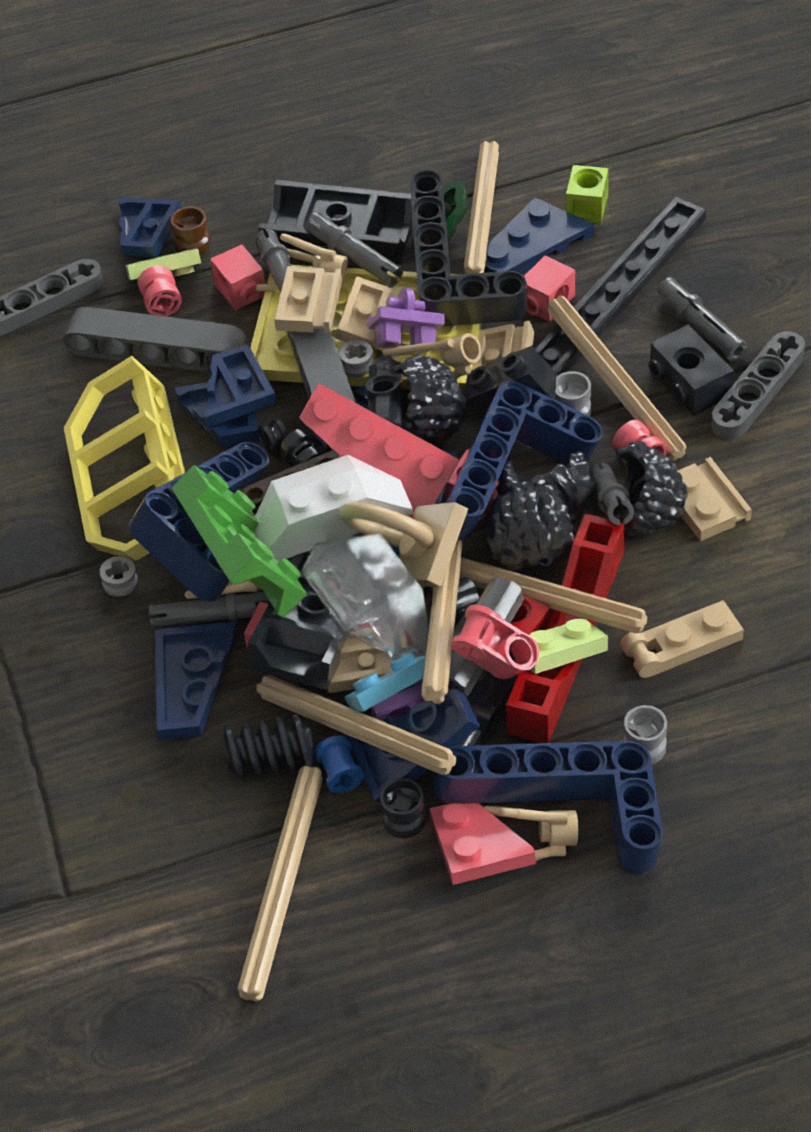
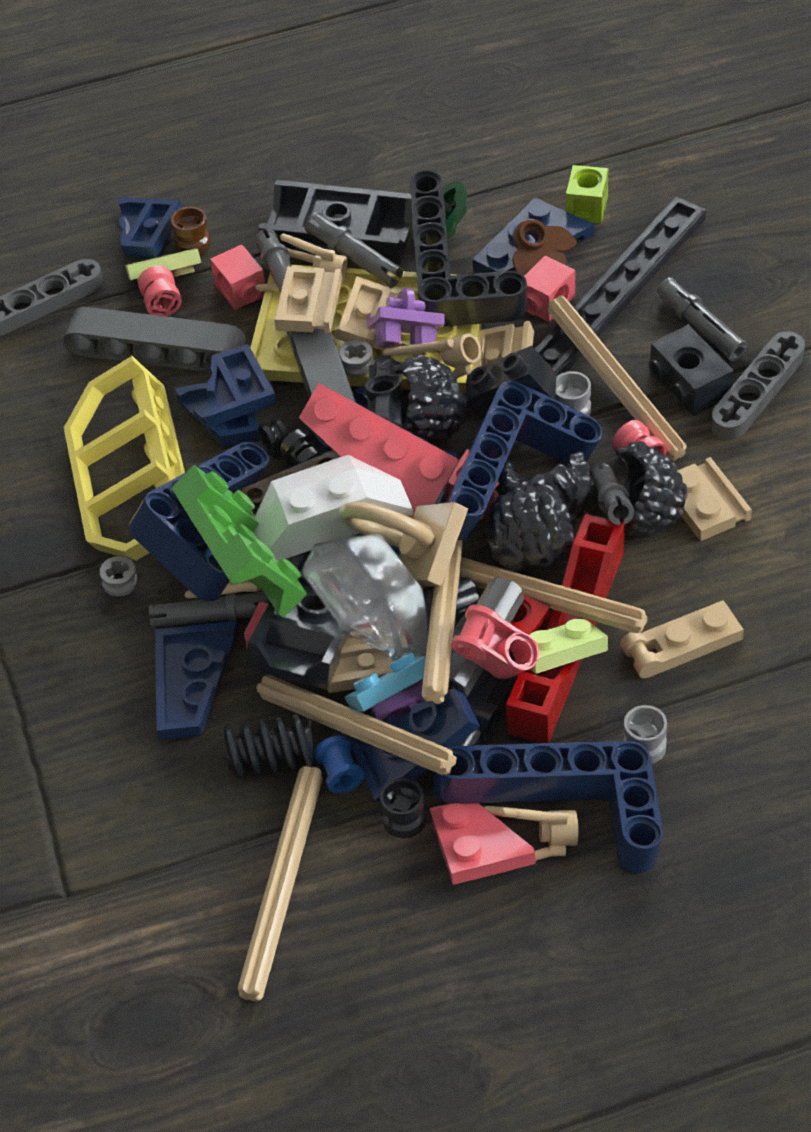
(481, 208): tan axle -> none
(549, 242): none -> reddish brown plate

